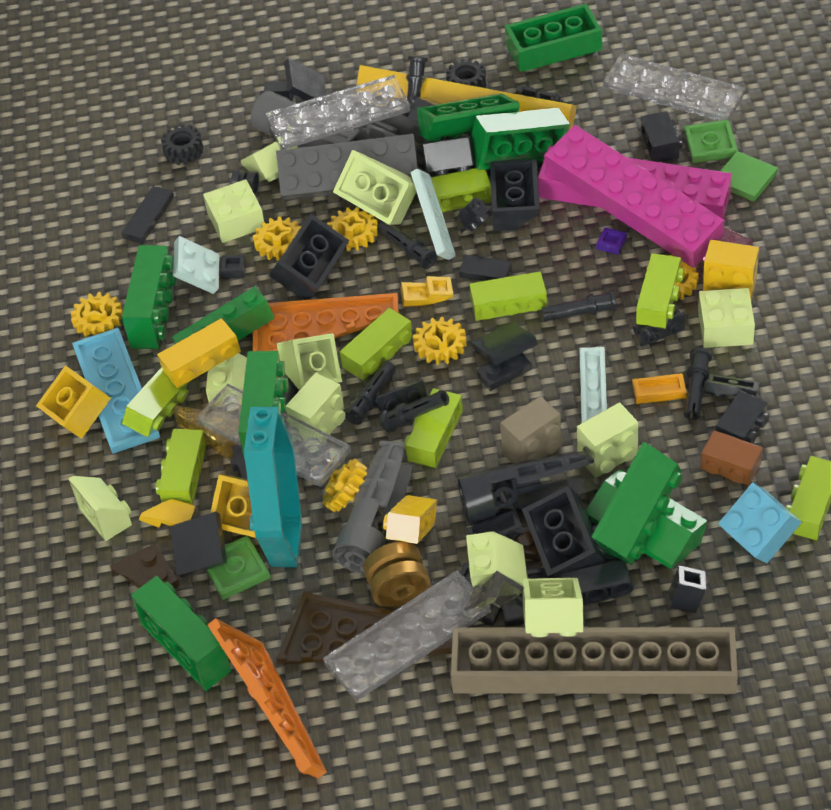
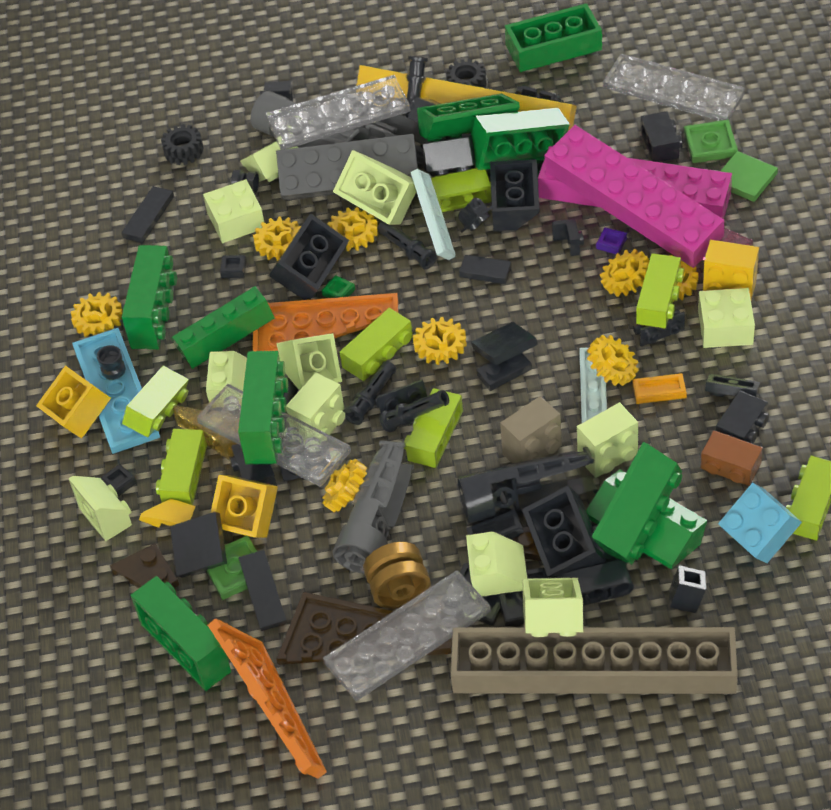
(111, 362): none -> black wheel
(120, 479): none -> black tile
(196, 265): light aqua plate -> none
(199, 353): yellow brick -> none
(262, 590): none -> black tile
(273, 487): teal container -> none
(303, 81): black tile -> none
(338, 287): none -> green tile
(410, 519): yellow brick -> none
(432, 291): yellow slope -> none
(494, 589): clear smoke panel -> none
(508, 296): lime brick -> none
(568, 231): none -> black bracket
(591, 305): black pin -> none
(612, 360): none -> yellow gear
(625, 272): none -> yellow gear
(698, 374): black pin -> none

